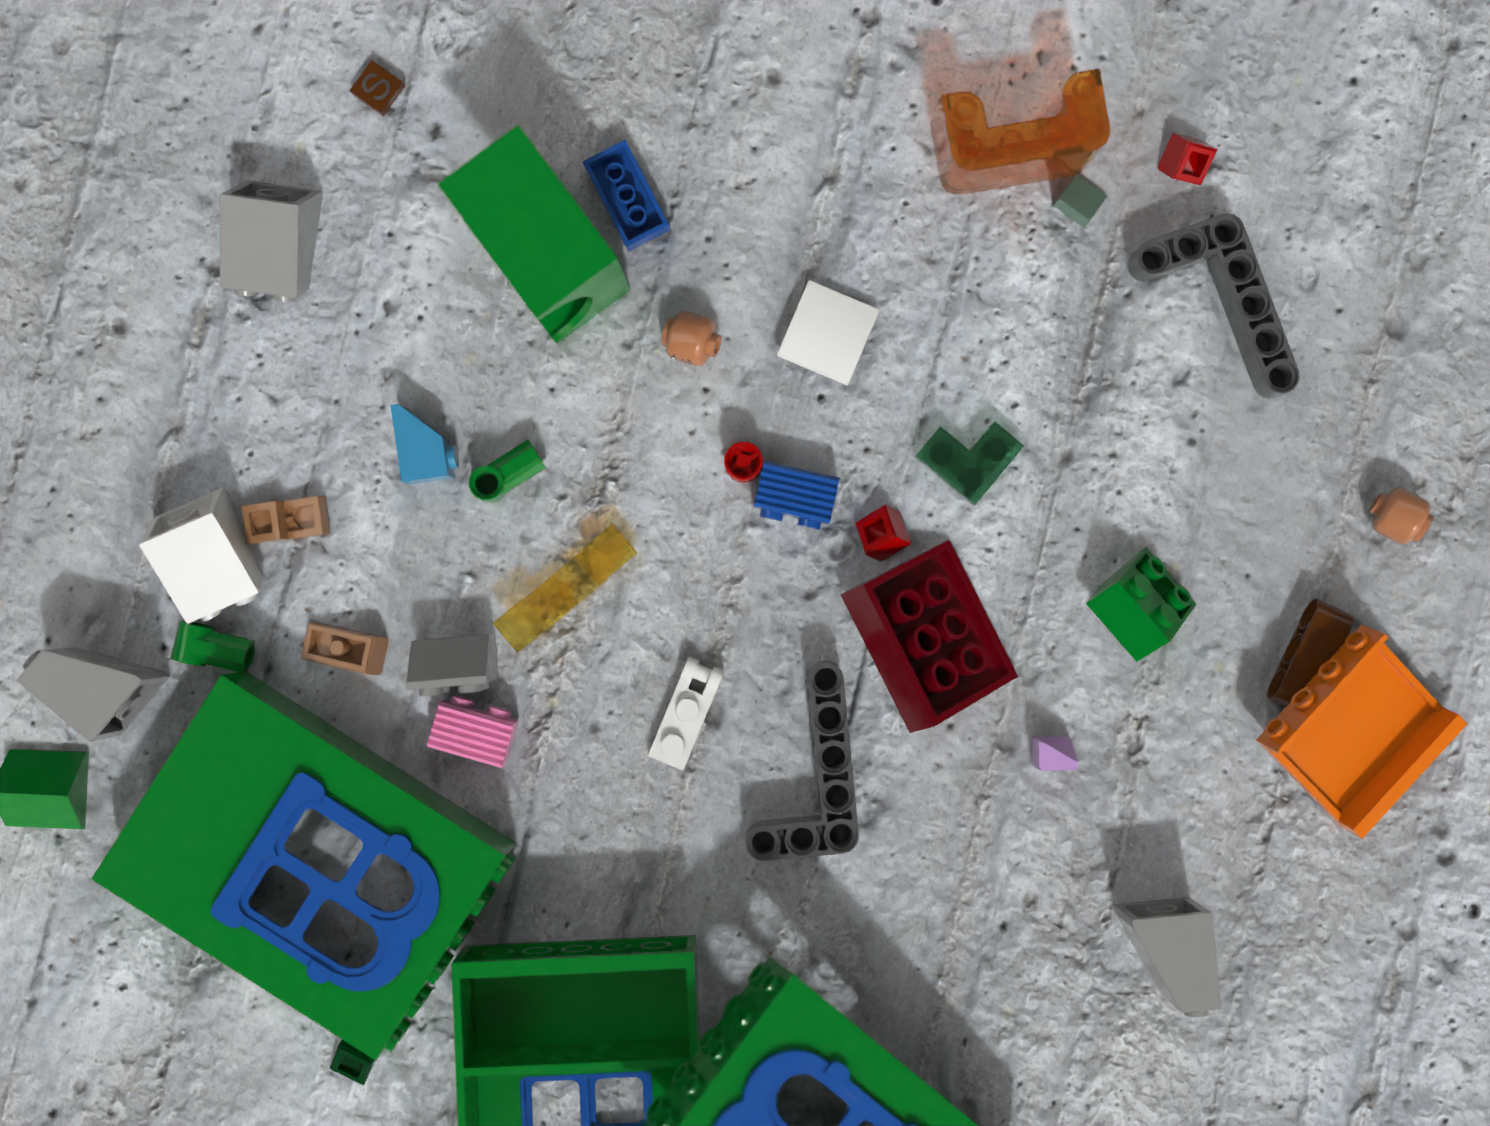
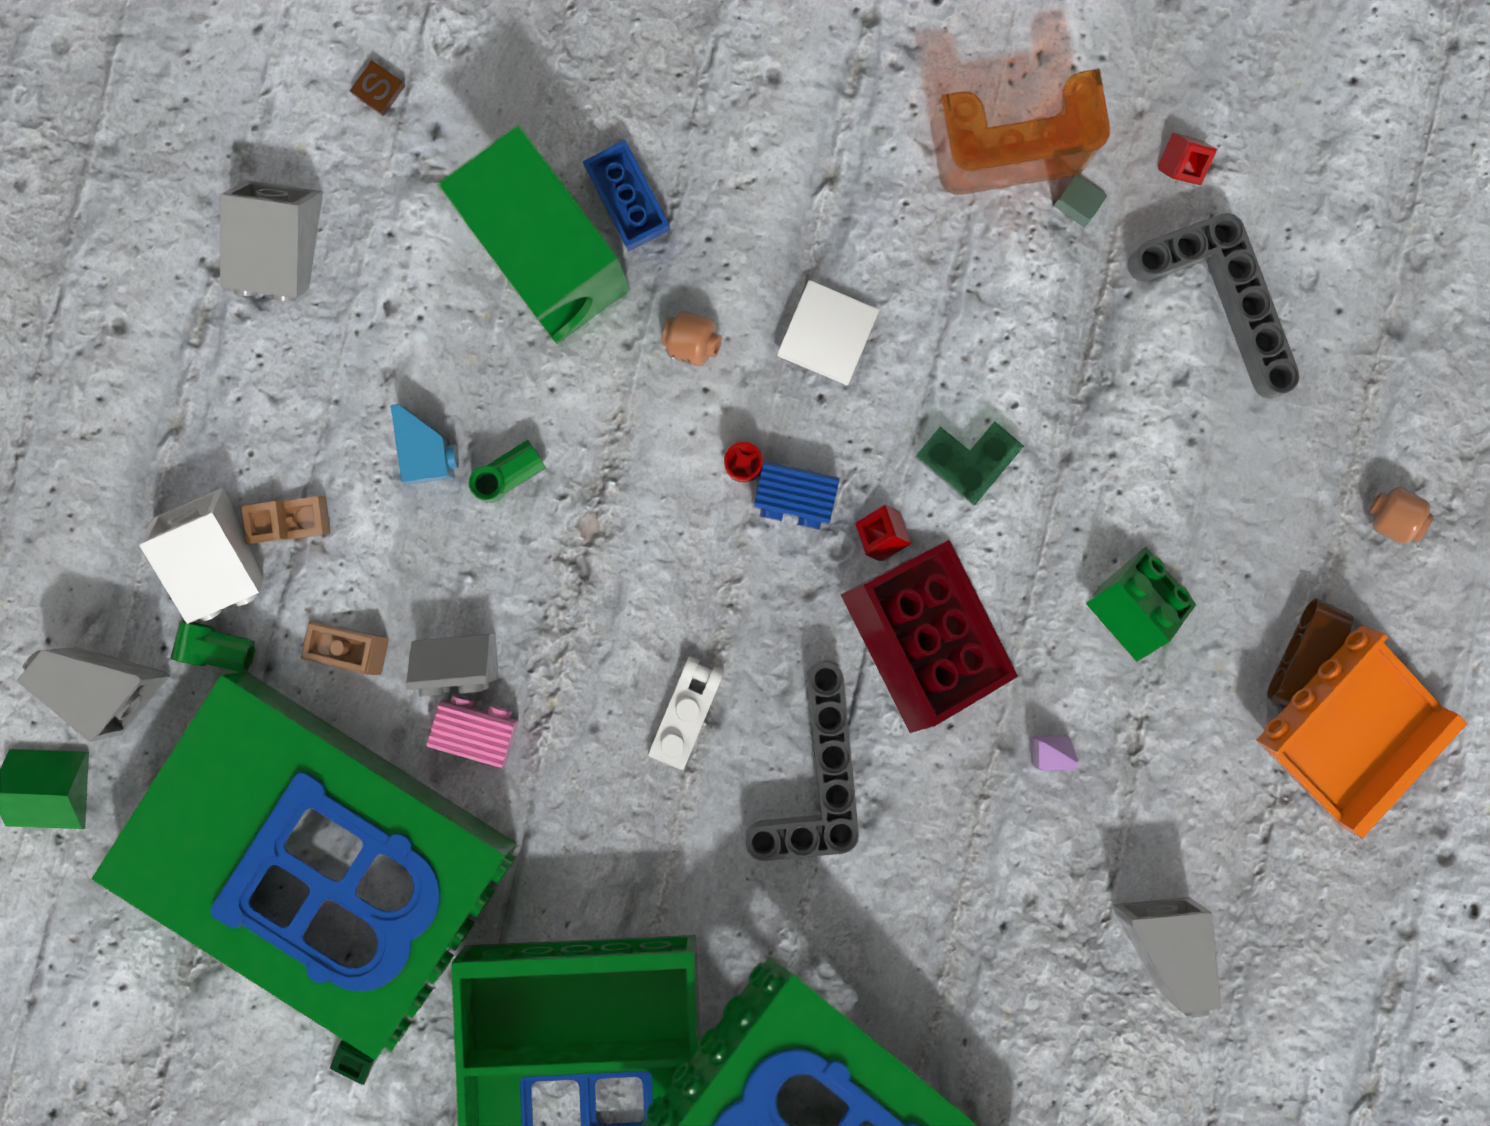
(565, 589): clear yellow slope -> none

